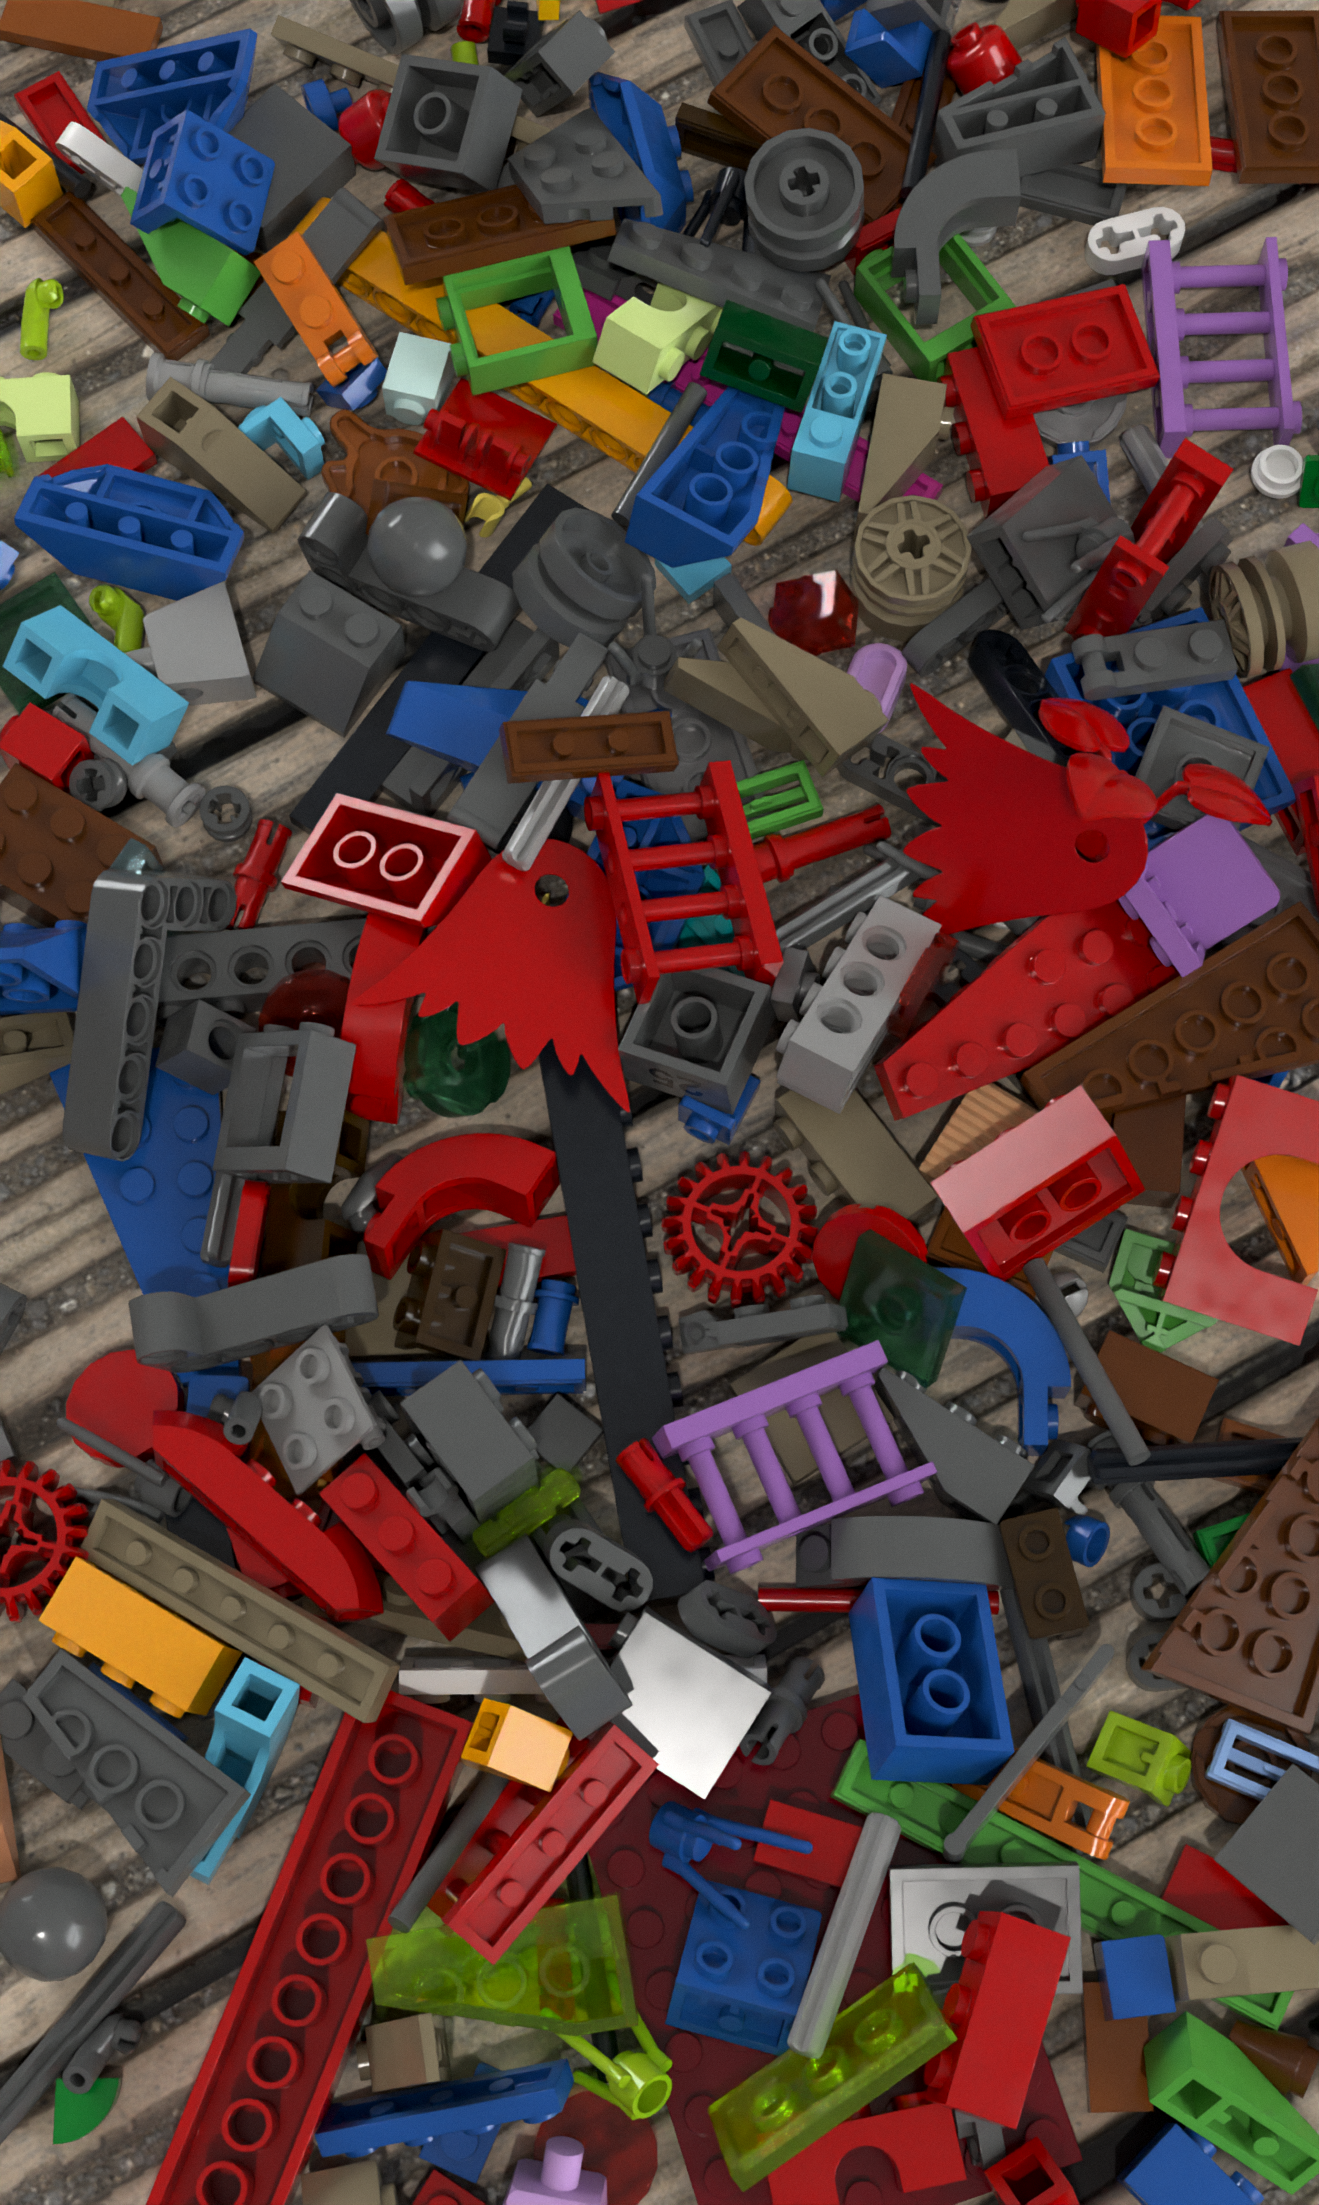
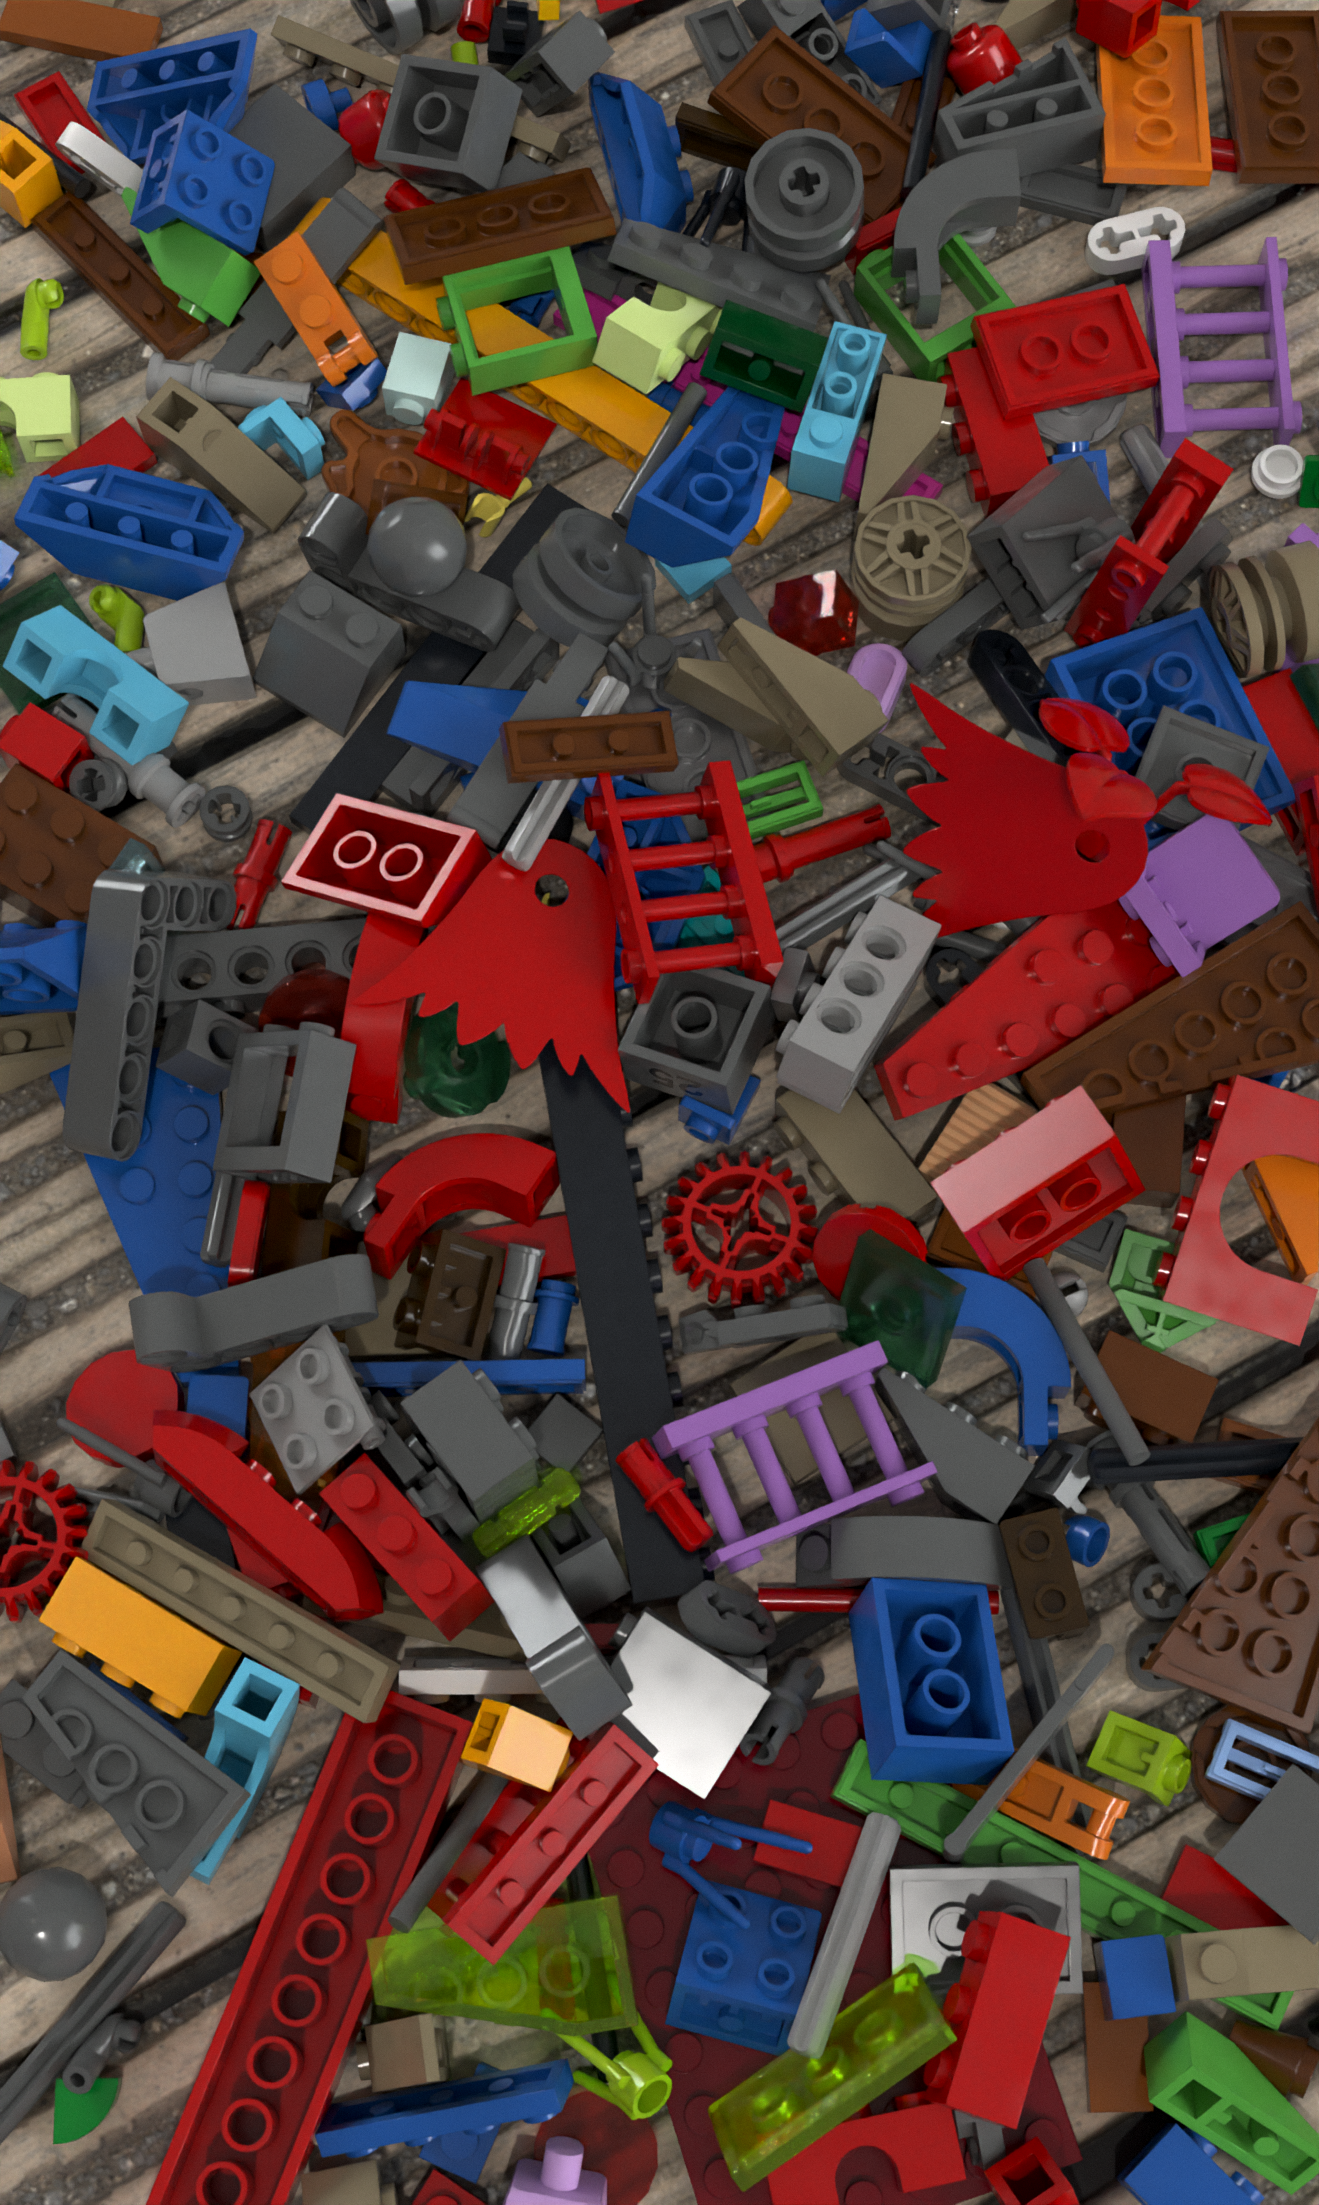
(237, 1415): dark grey arm -> none
(581, 174): dark grey wing -> none
(590, 1576): dark grey beam -> none
(923, 985): clear red tile -> none
(1155, 659): dark grey plate -> none

